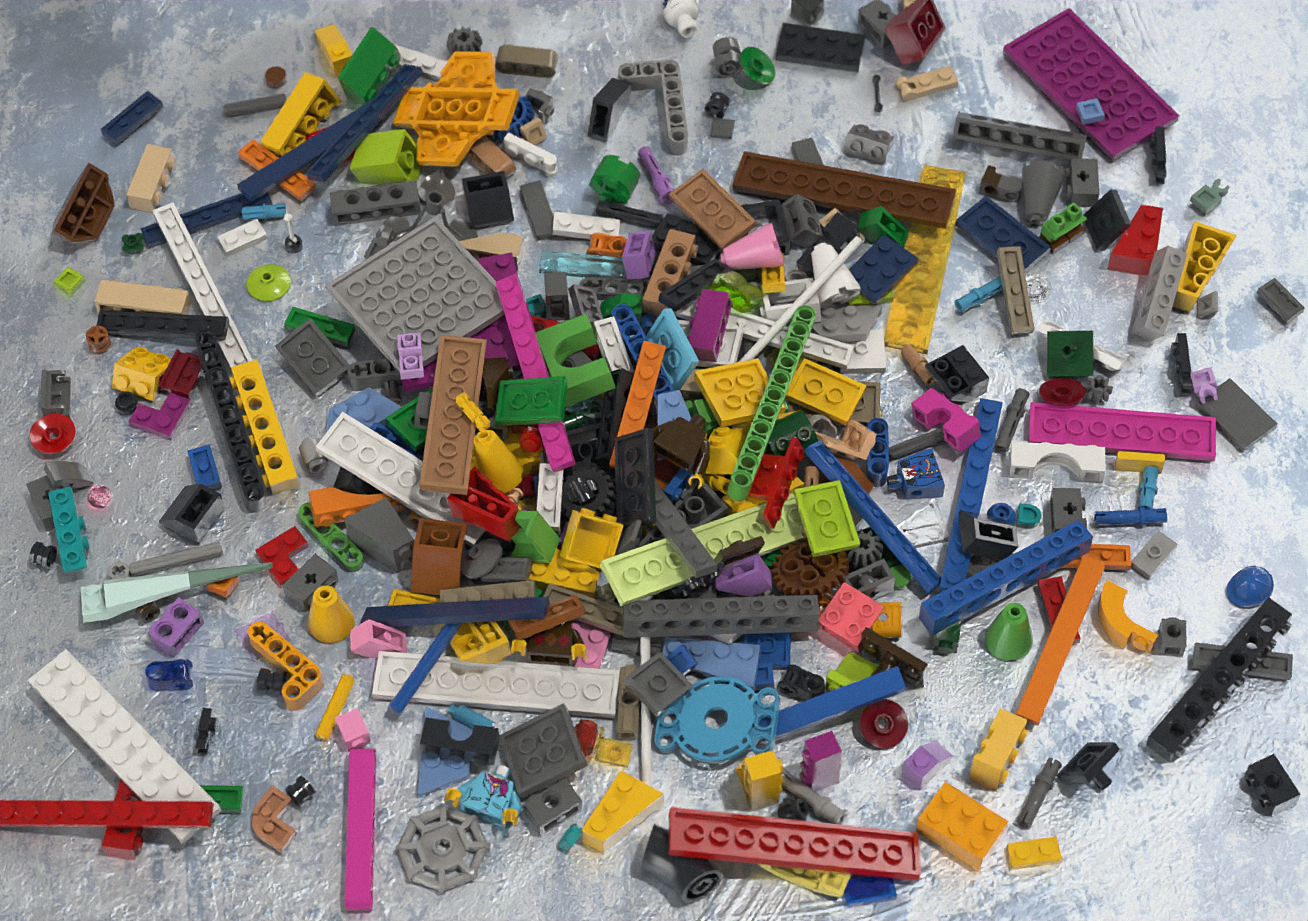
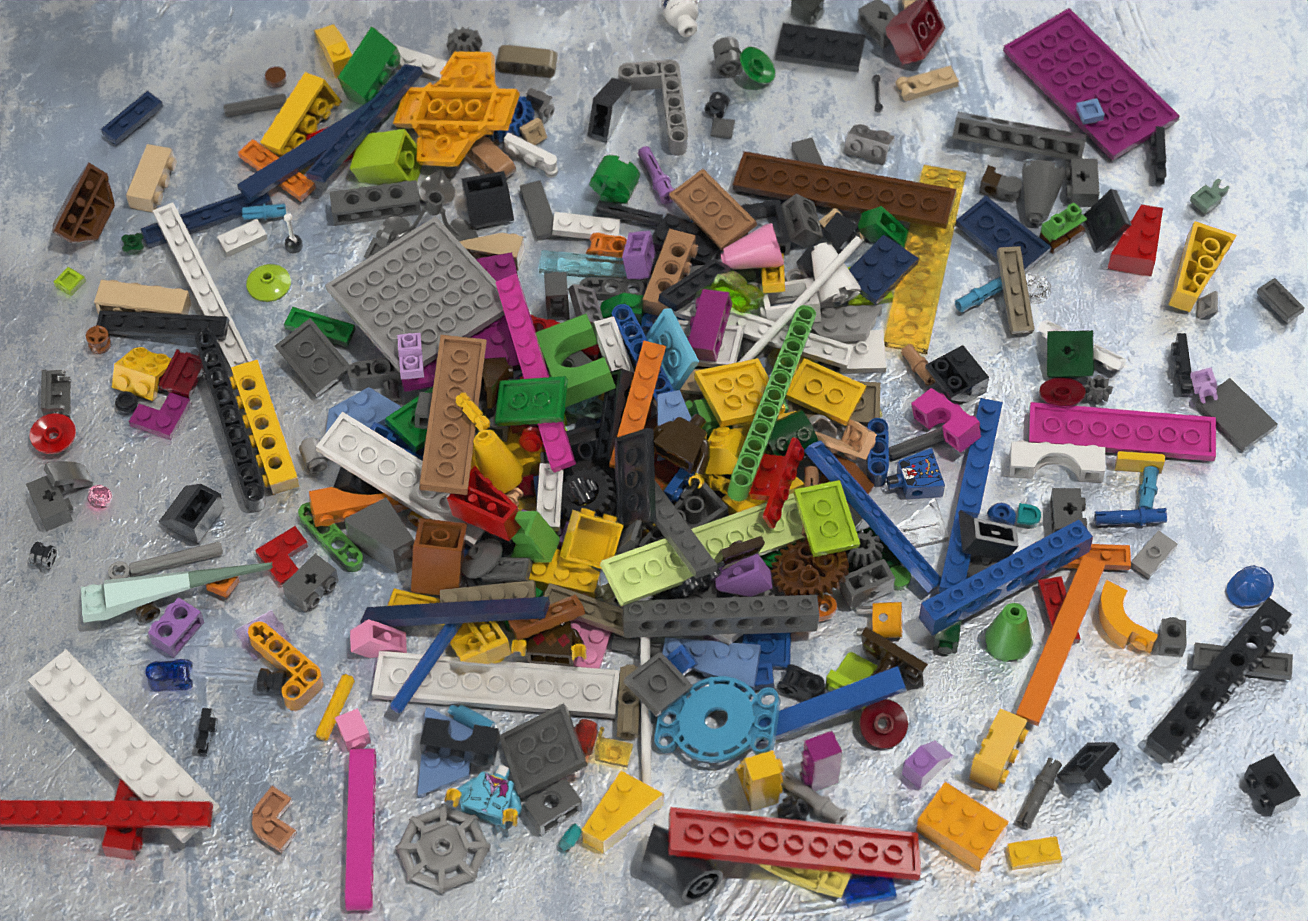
(69, 530): teal bracket -> none
(204, 467): blue plate -> none
(227, 797): green plate -> none
(300, 791): black wheel -> none
(330, 616): yellow cone -> none
(536, 306): teal tile -> none
(573, 421): dark green pin -> none
(849, 615): coral bracket -> none
(1014, 413): dark grey pin -> none
(1159, 293): light grey brick -> none

